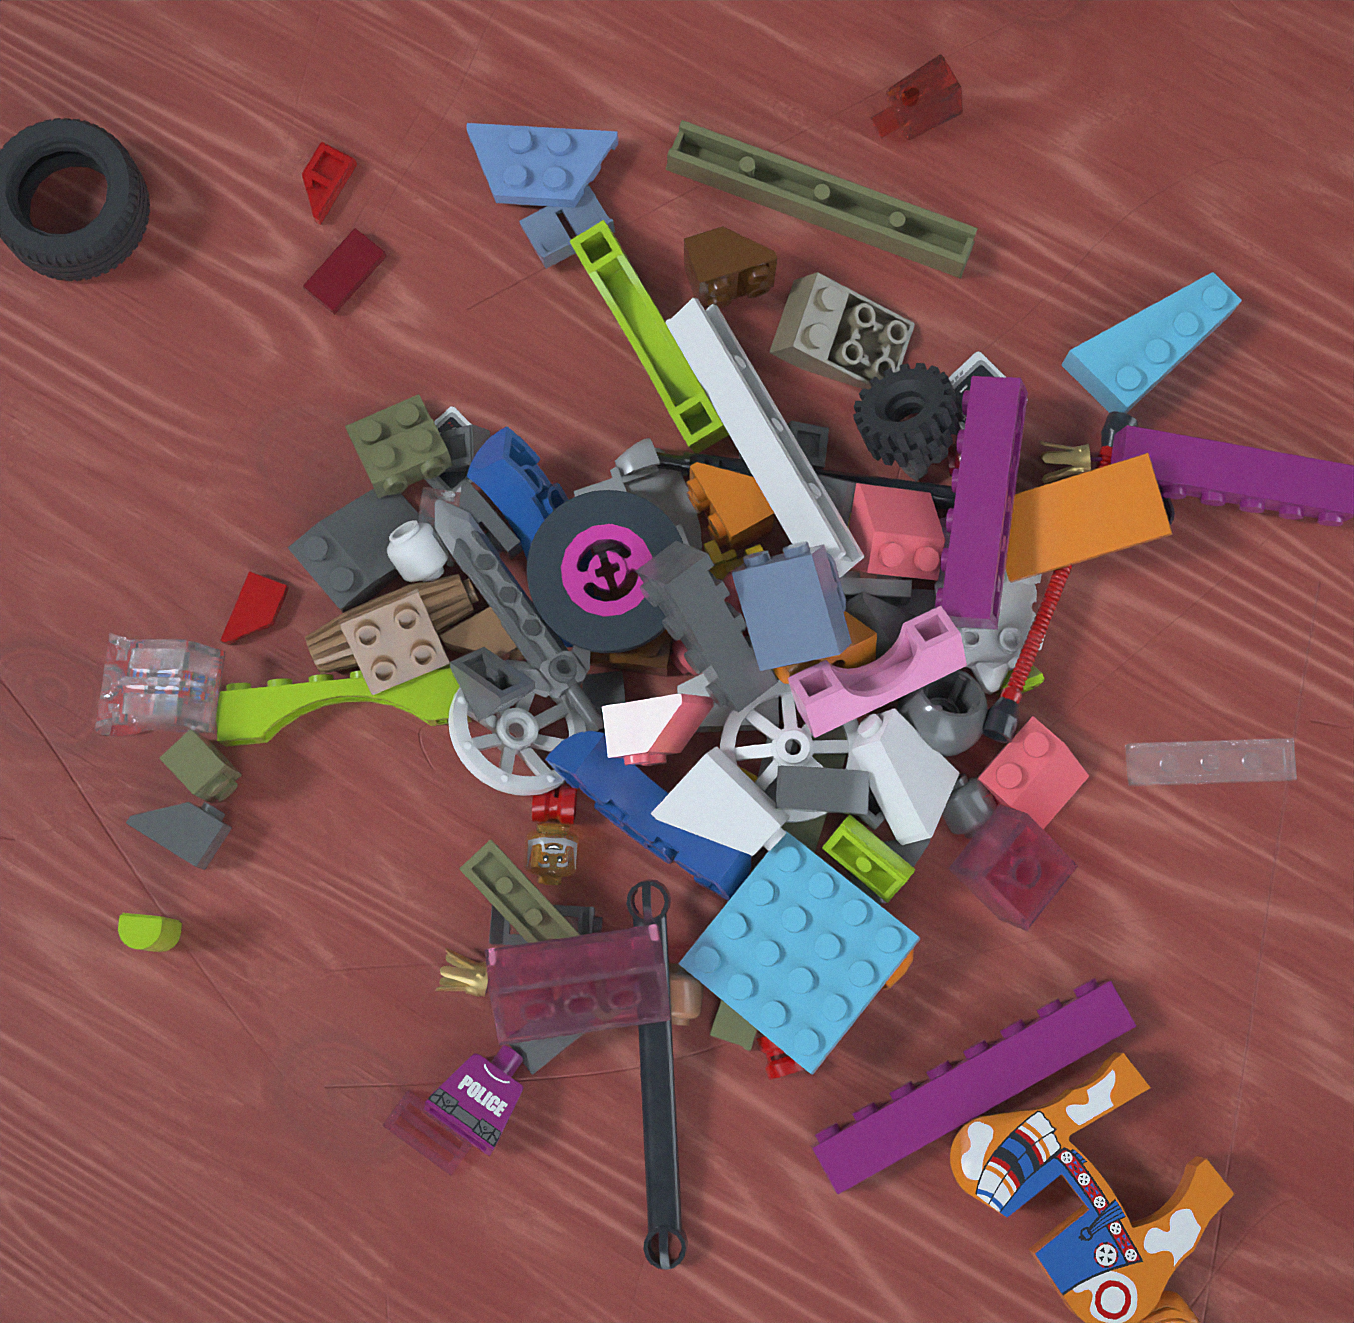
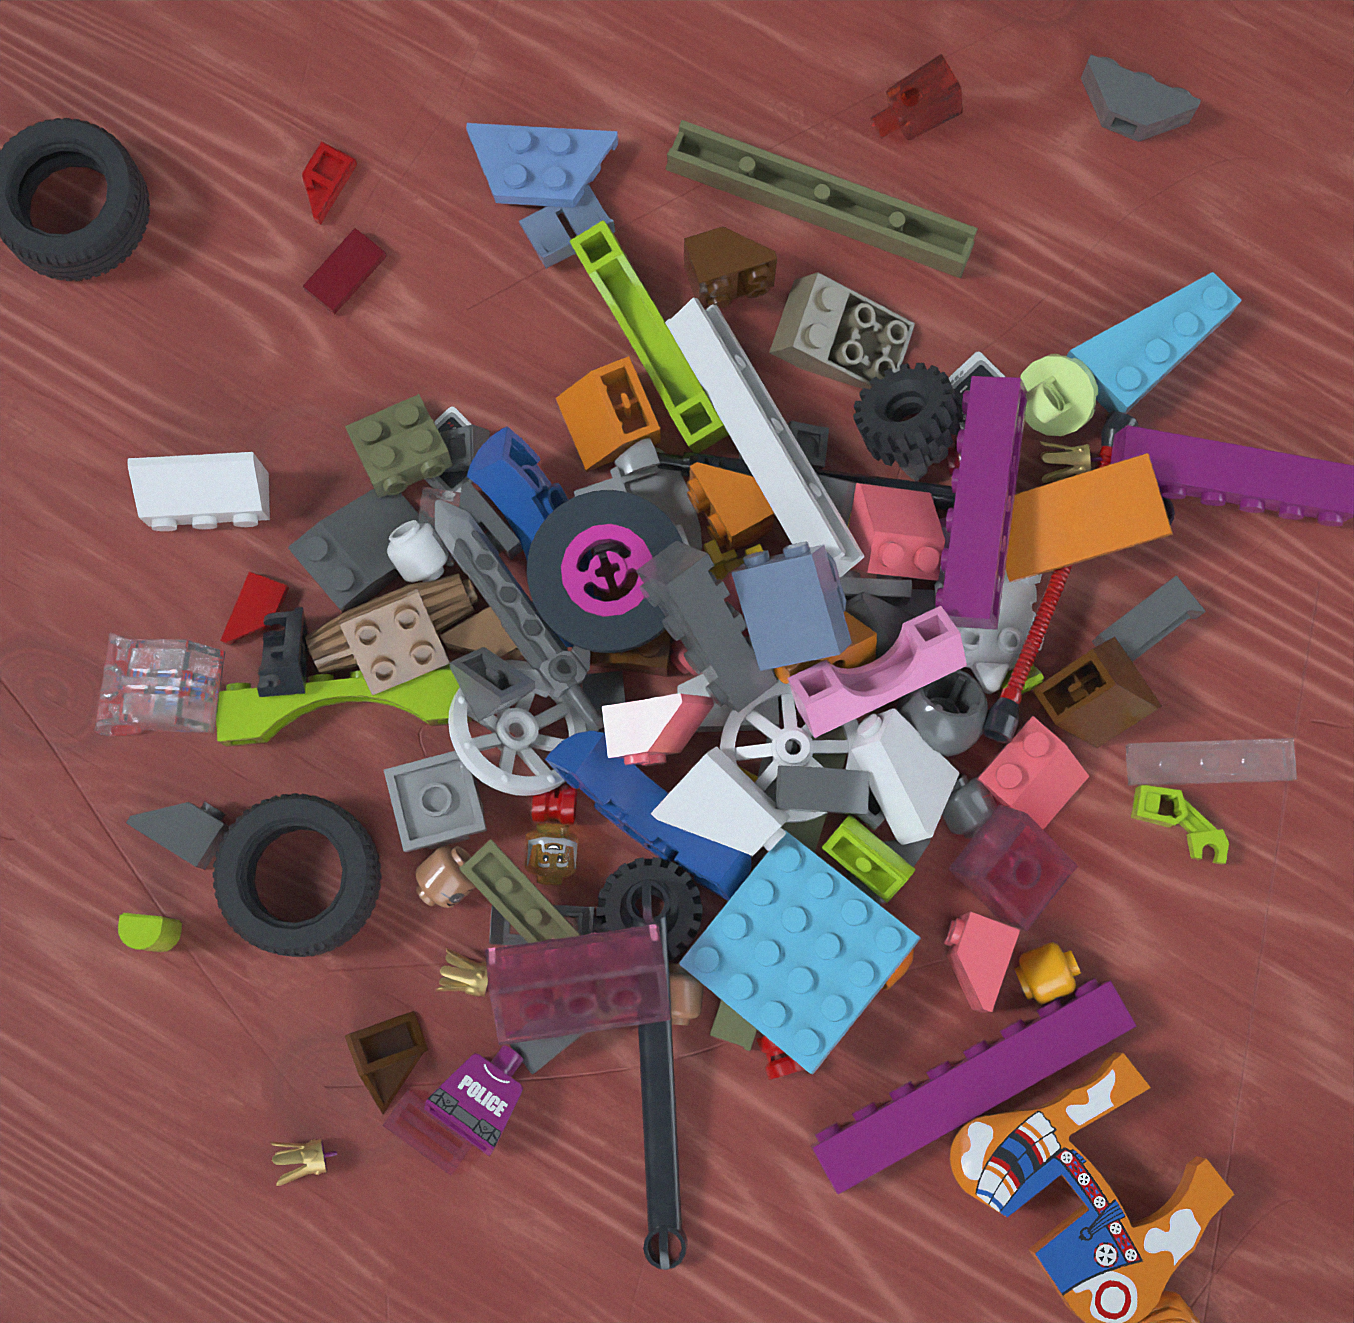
(200, 490): none -> white slope
(201, 767): olive brick -> none
(237, 868): none -> black tyre
(284, 655): none -> black hinge
(309, 1153): none -> pearl gold piece
(387, 1055): none -> reddish brown slope
(435, 802): none -> light grey panel
(441, 879): none -> nougat head
(608, 413): none -> orange slope
(685, 907): none -> black tyre
(980, 957): none -> coral slope
(1047, 973): none -> light orange head
(1059, 394): none -> yellowish green tile
(1098, 695): none -> reddish brown slope
(1134, 101): none -> dark grey slope
(1153, 618): none -> dark grey window
(1200, 830): none -> lime piece

